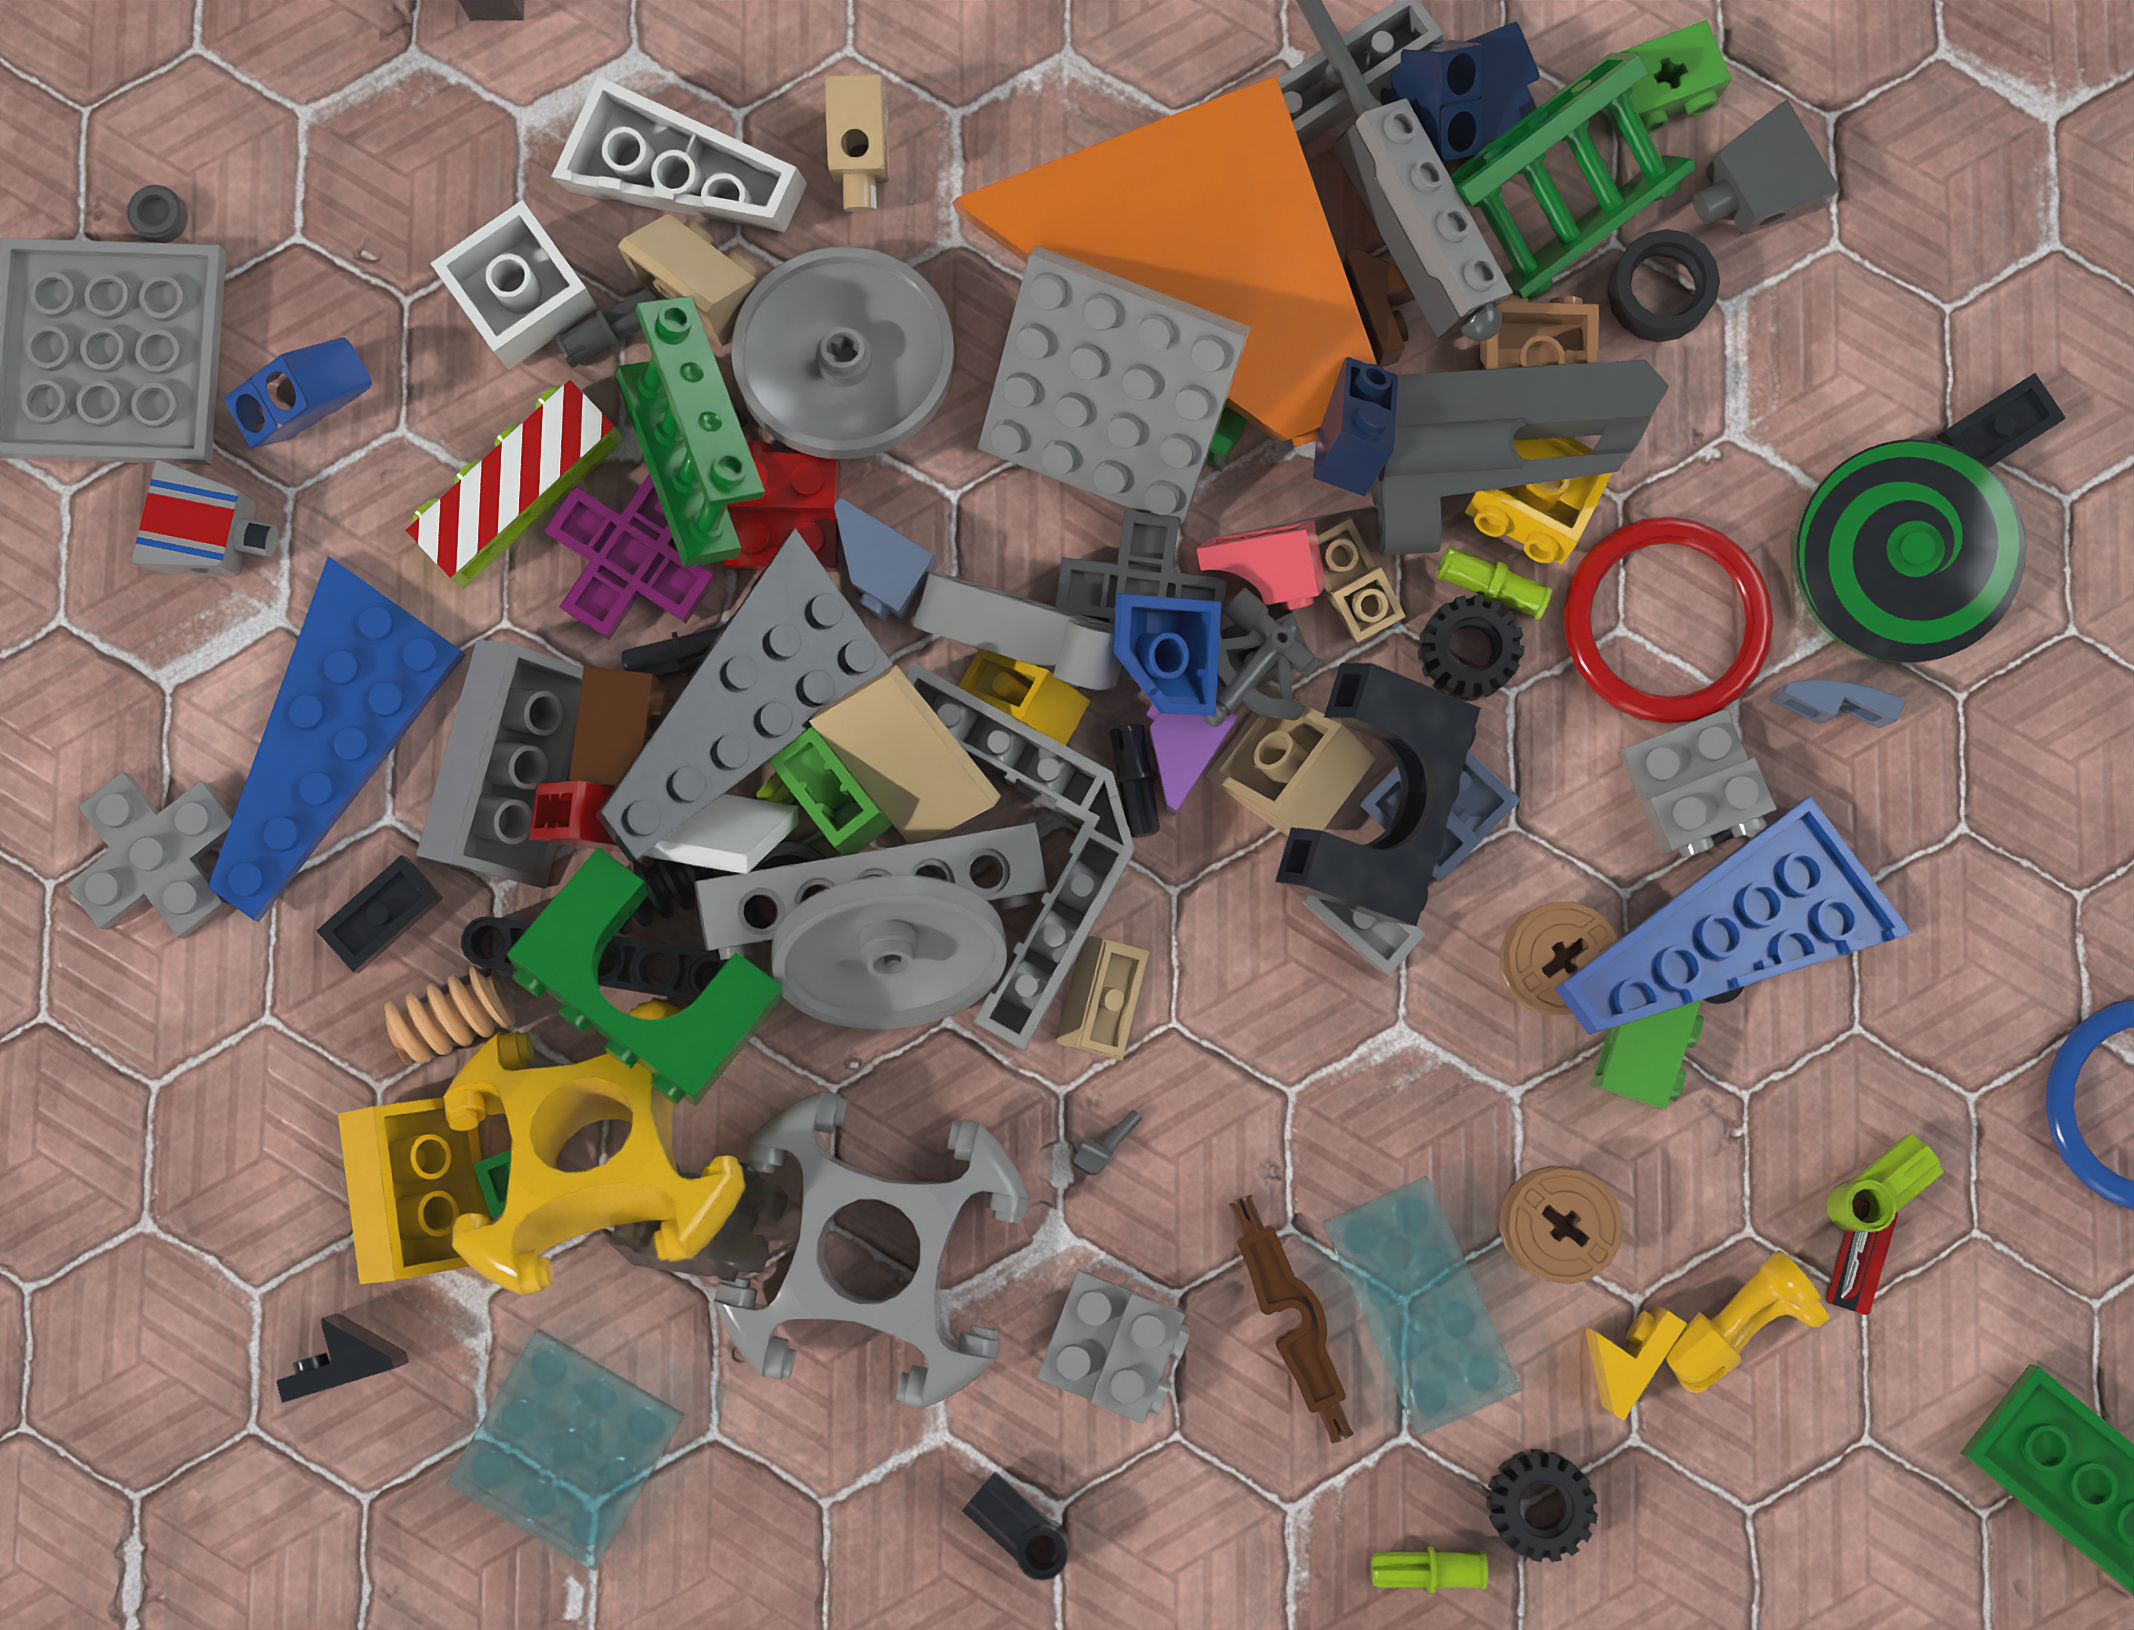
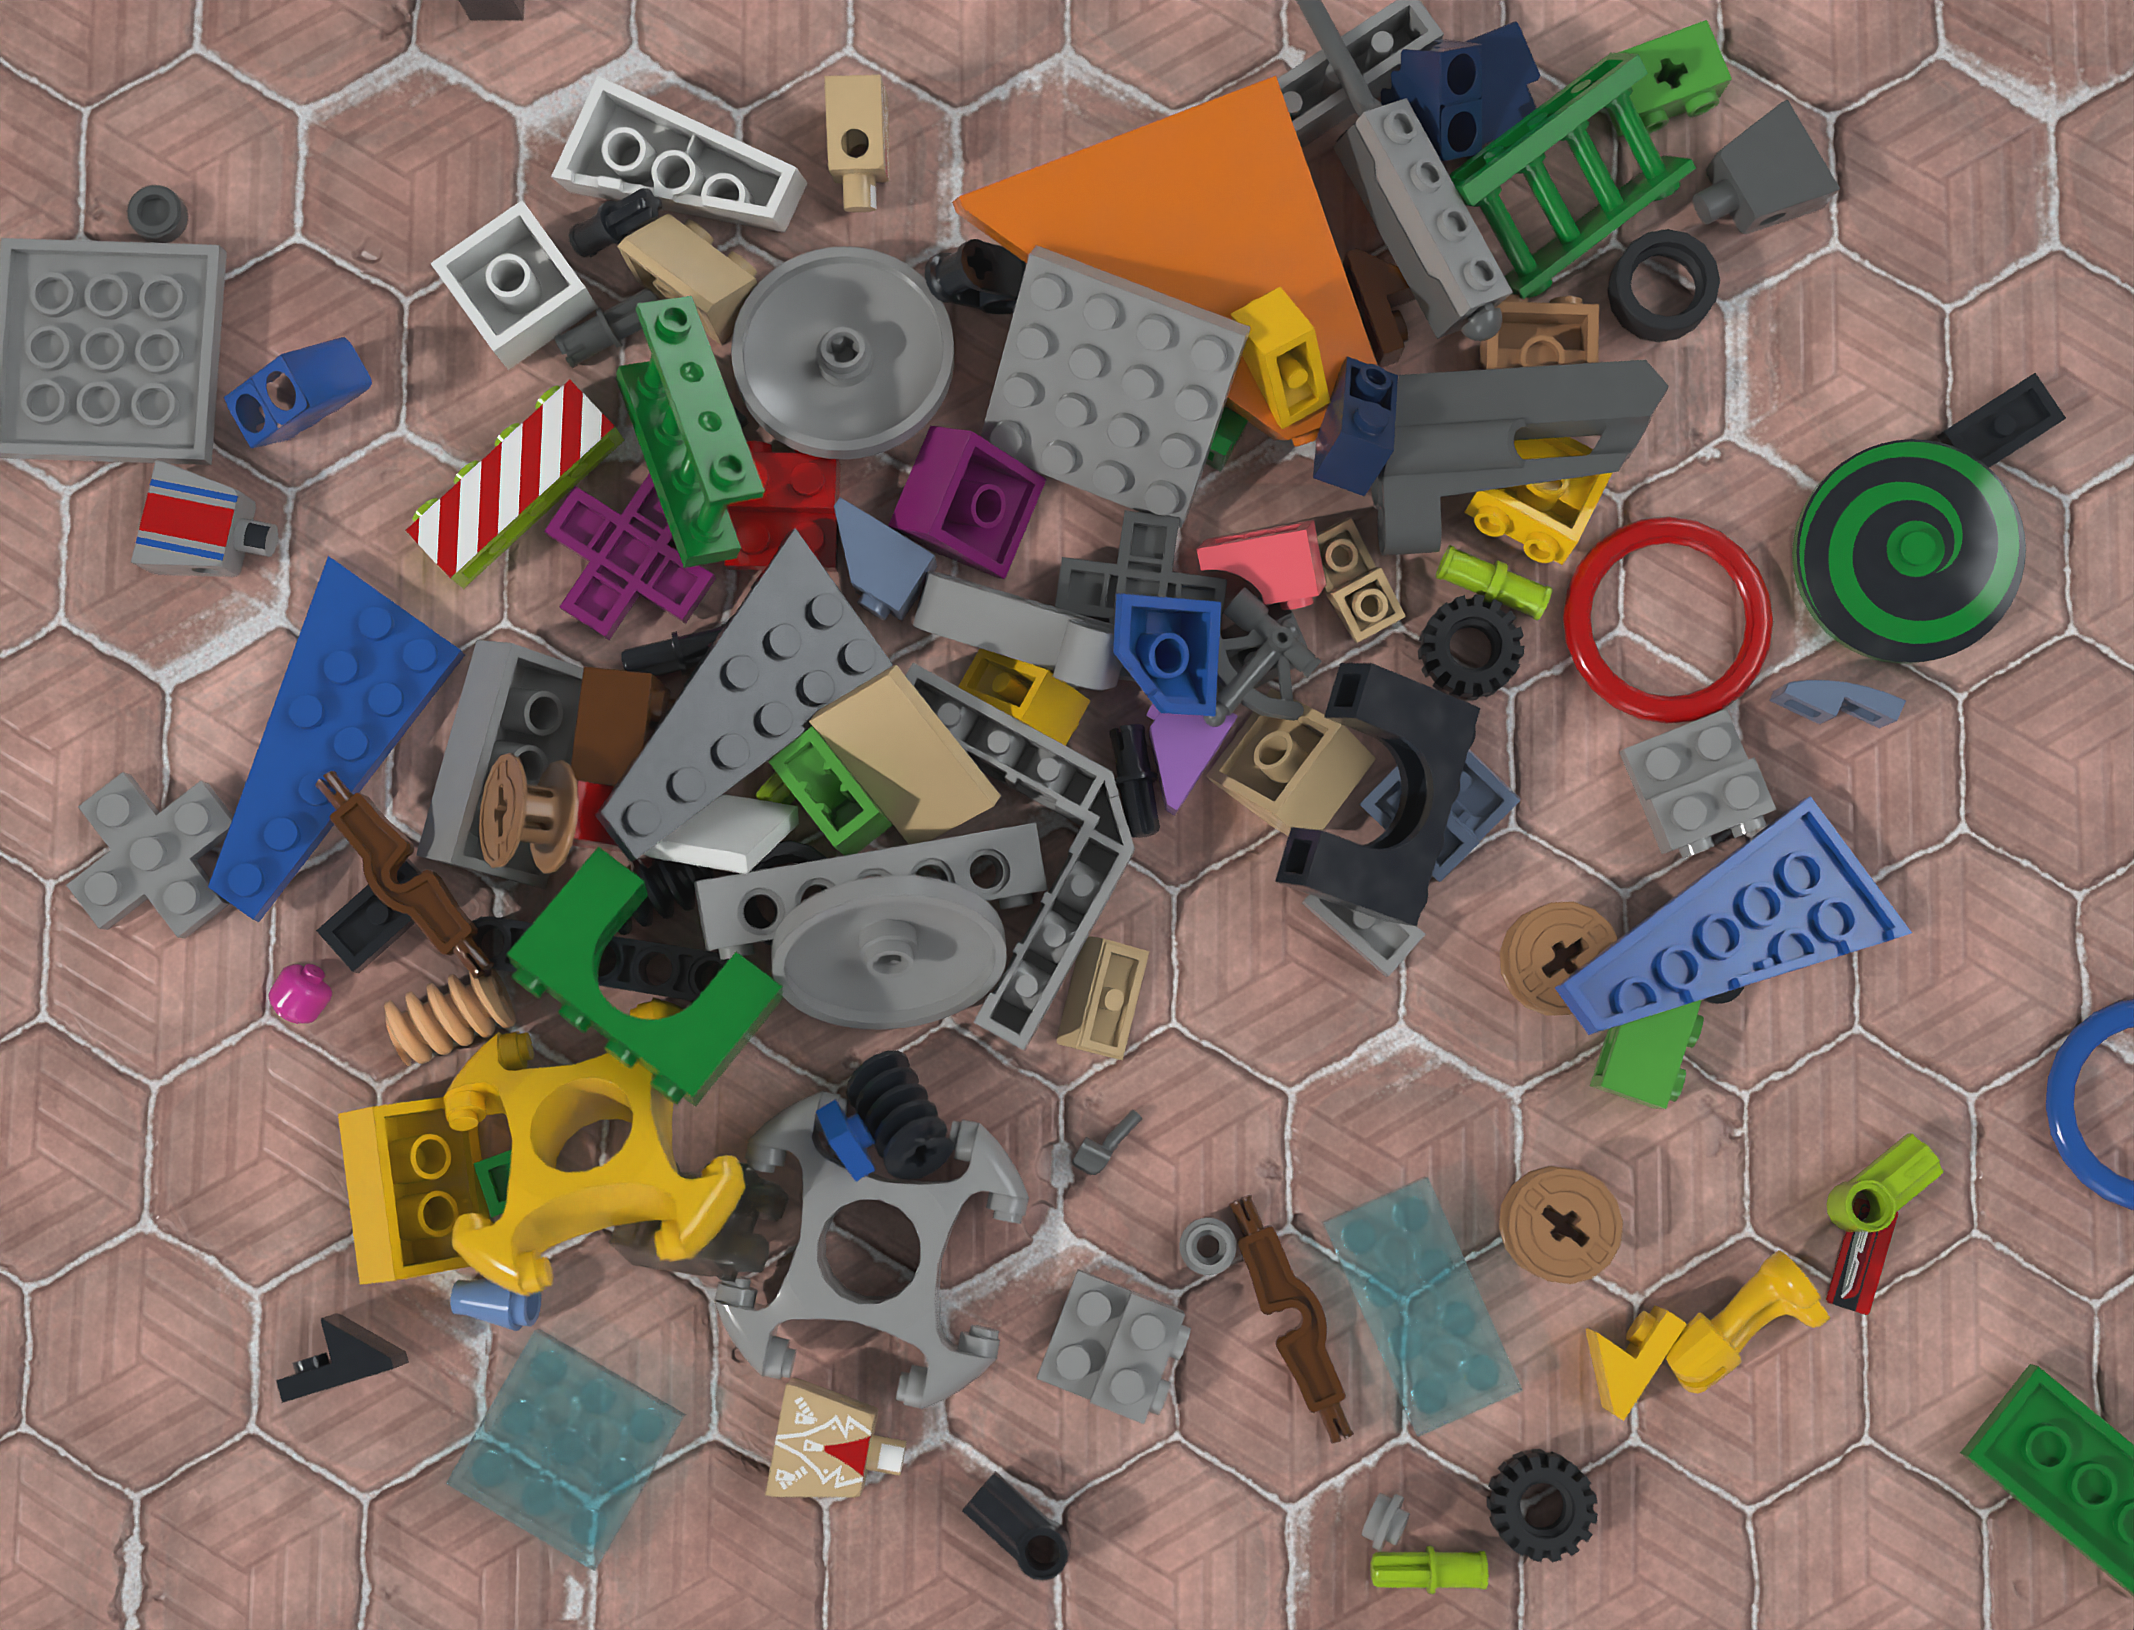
(300, 993): none -> dark pink piece
(383, 853): none -> reddish brown piece
(494, 1304): none -> medium blue cone
(528, 813): none -> medium nougat piece
(614, 222): none -> black axle
(828, 1445): none -> tan torso
(847, 1138): none -> blue plate
(899, 1116): none -> black piece
(967, 500): none -> magenta slope
(977, 277): none -> black piece
(1226, 1246): none -> light grey plate
(1283, 357): none -> yellow slope
(1386, 1521): none -> light grey plate

